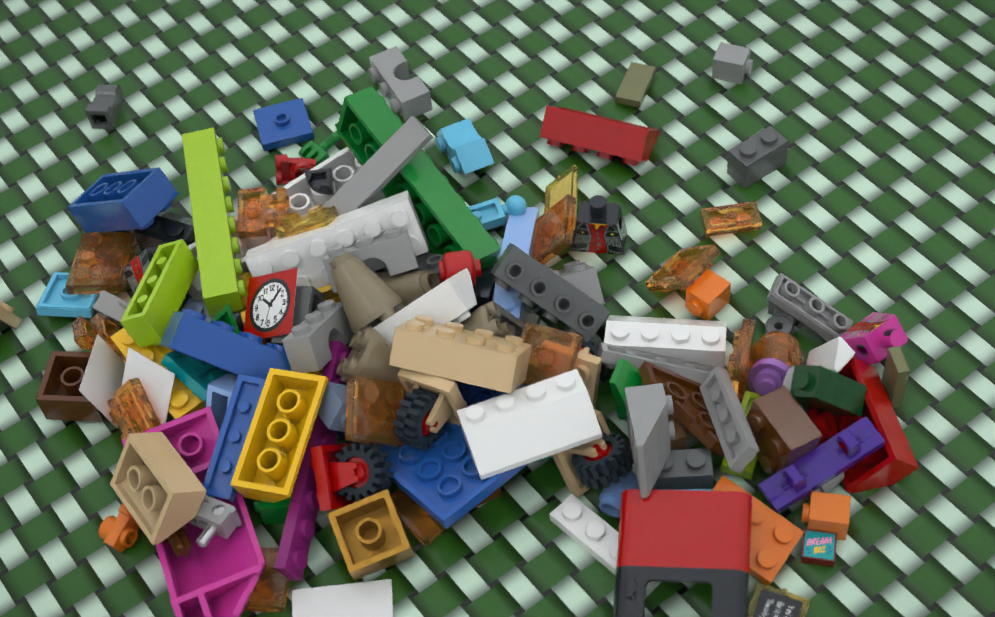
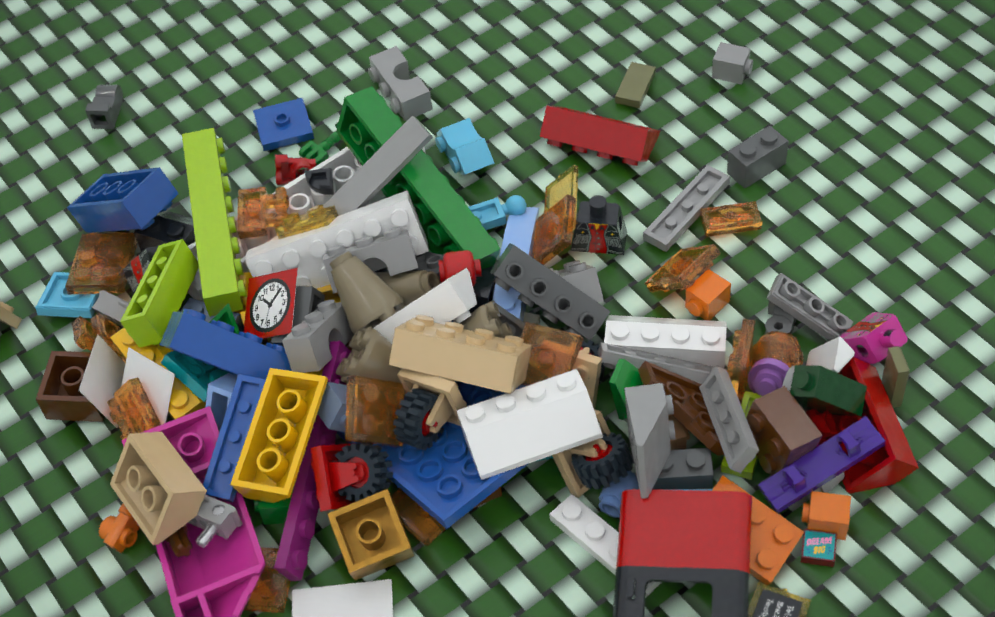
(686, 208): none -> light grey plate

